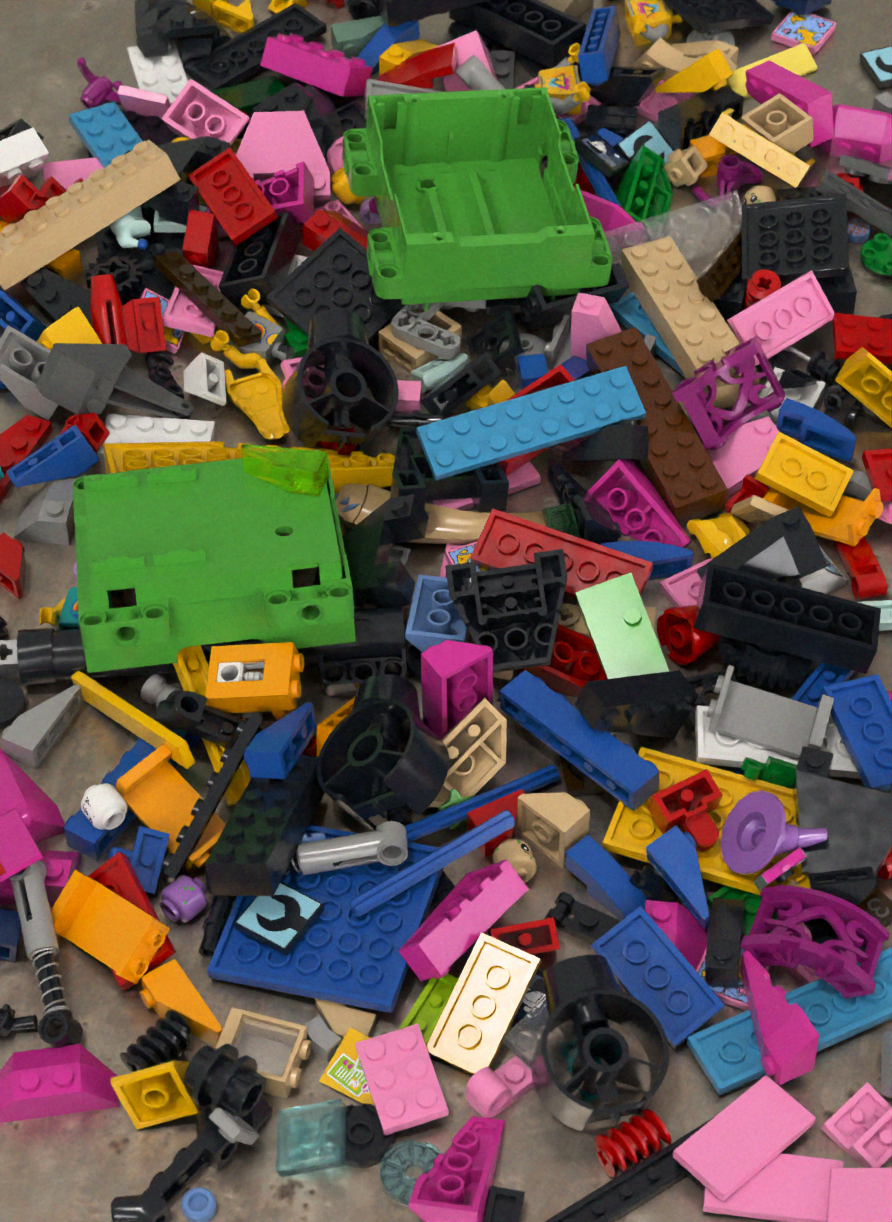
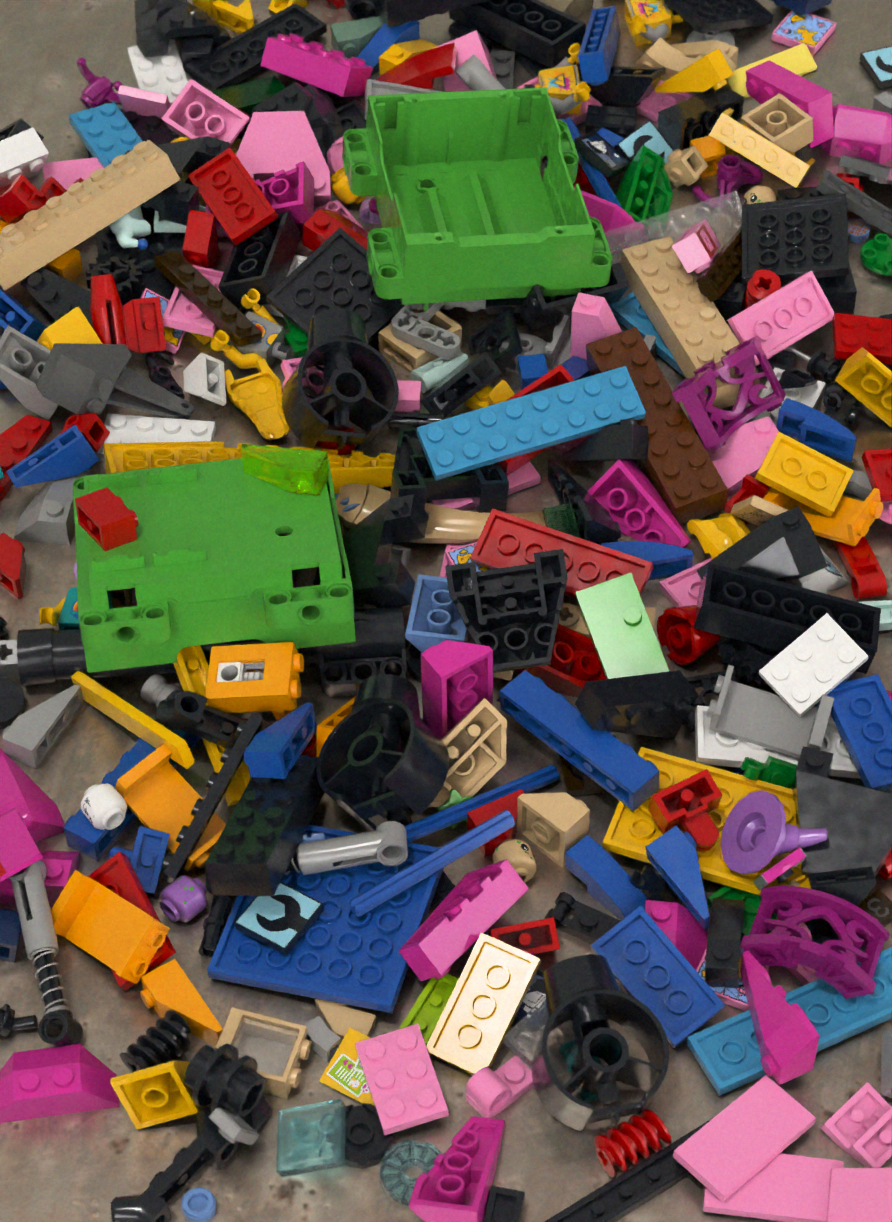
(106, 519): none -> red brick
(697, 247): none -> bright pink brick
(813, 665): none -> white plate

